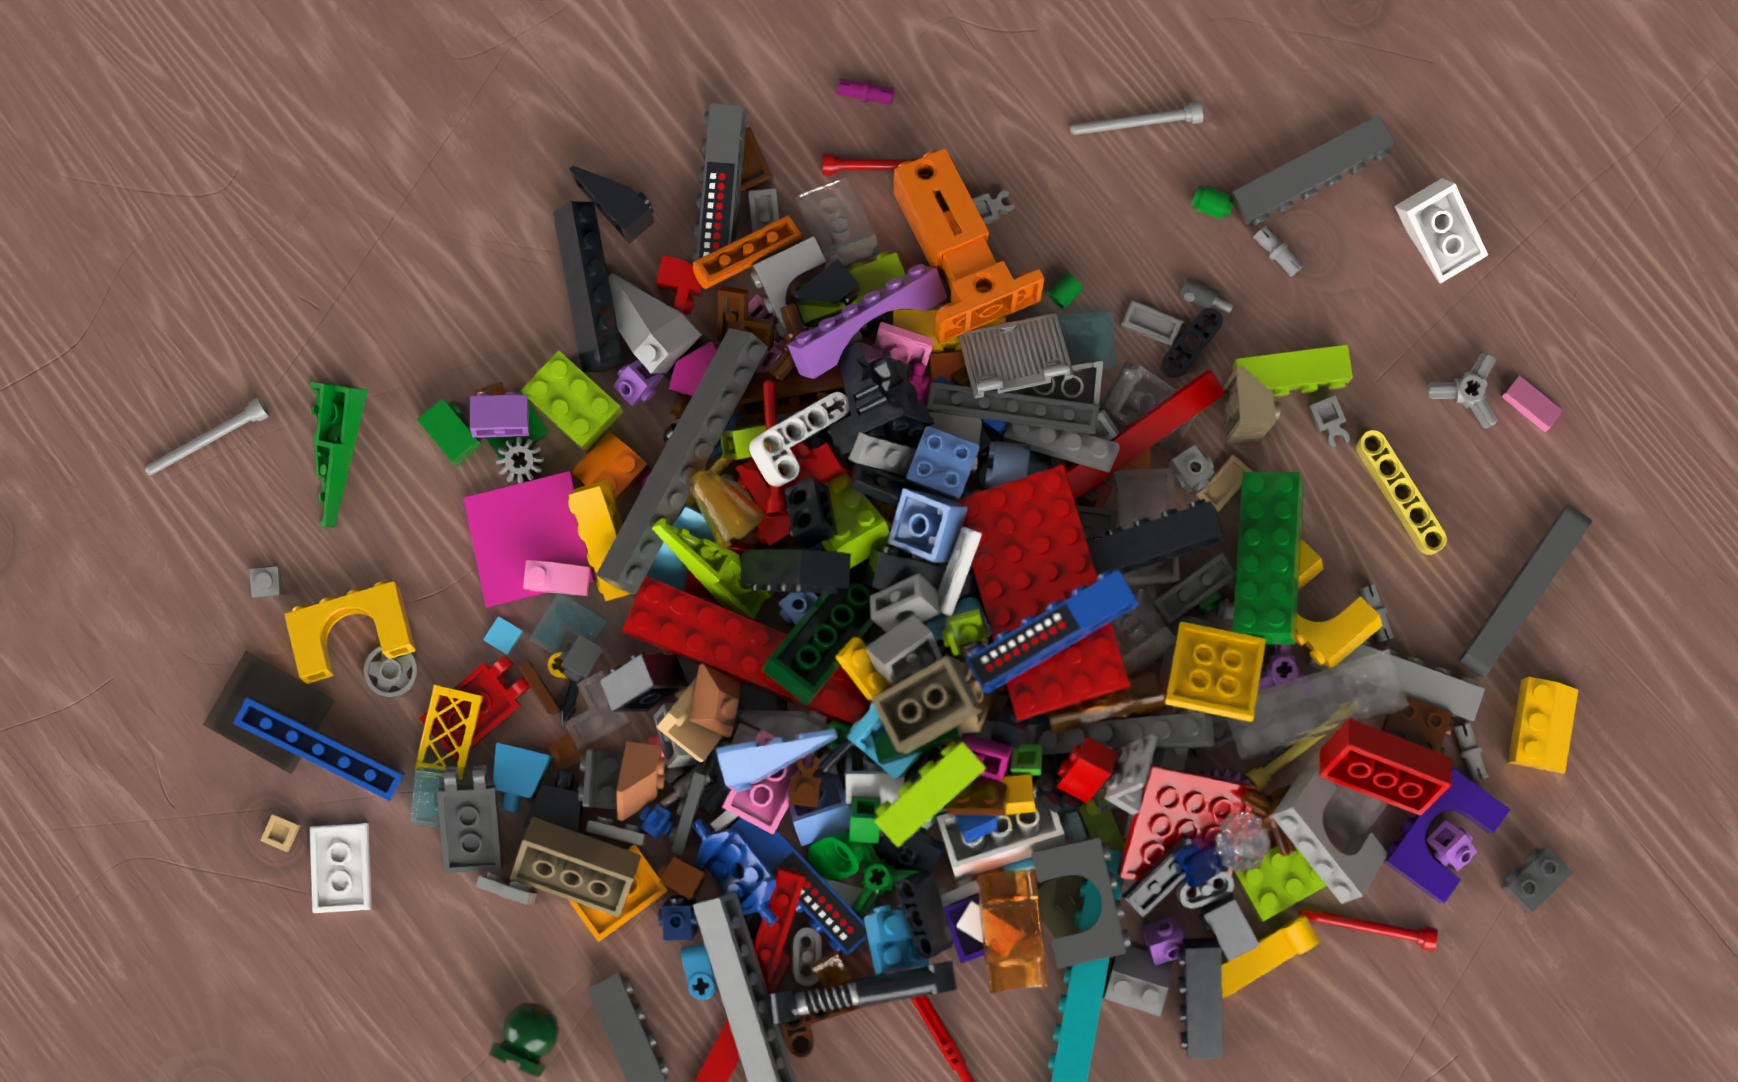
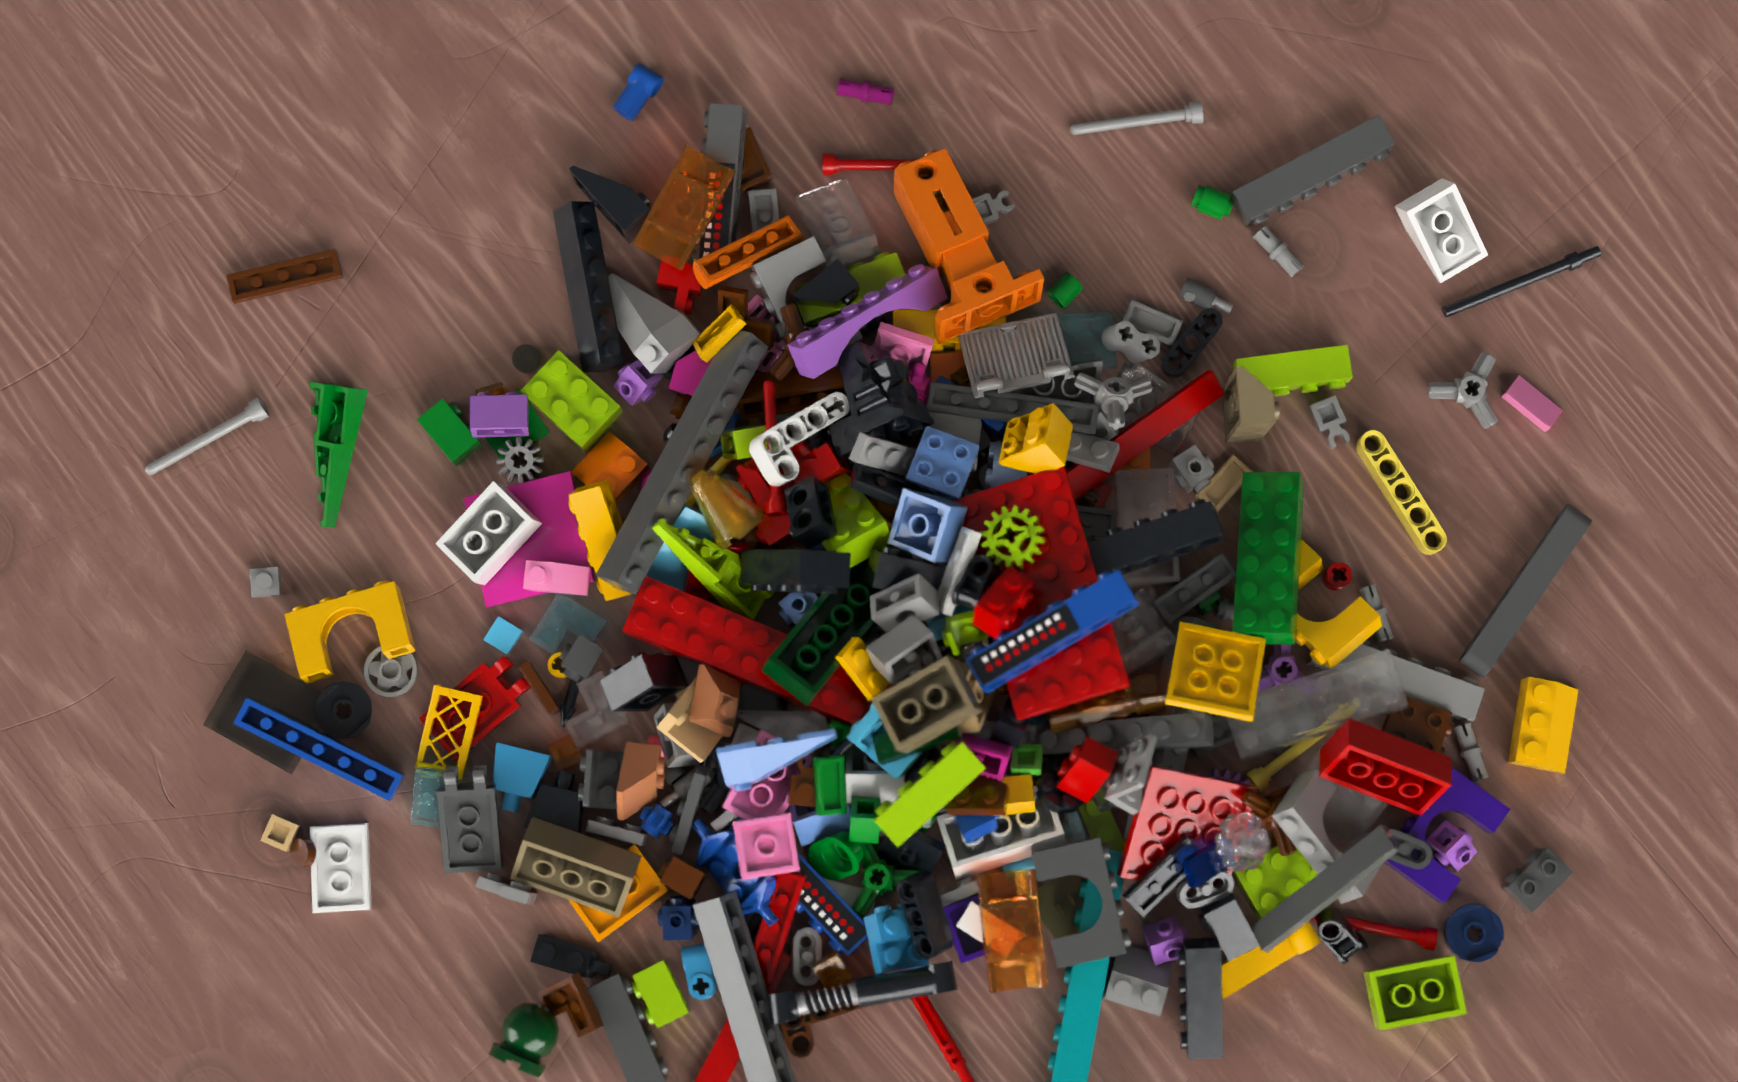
(284, 276): none -> reddish brown plate
(302, 852): none -> reddish brown tile
(342, 726): none -> black plate
(488, 533): none -> white brick
(526, 359): none -> clear smoke tile
(568, 957): none -> black hinge
(572, 997): none -> reddish brown plate
(641, 86): none -> blue piece
(660, 994): none -> lime brick
(684, 208): none -> clear orange piece
(718, 333): none -> yellow tile
(766, 846): none -> bright pink tile
(829, 785): none -> green tile
(973, 583): none -> black piece
(1001, 541): none -> lime gear
(1003, 602): none -> red brick
(1037, 440): none -> yellow slope
(1113, 395): none -> light grey bush
(1129, 341): none -> light grey axle
(1324, 888): none -> dark grey tile
(1329, 572): none -> red bush
(1342, 938): none -> black piece
(1406, 844): none -> dark grey plate
(1414, 992): none -> lime brick
(1488, 940): none -> dark blue plate
(1571, 261): none -> black bar

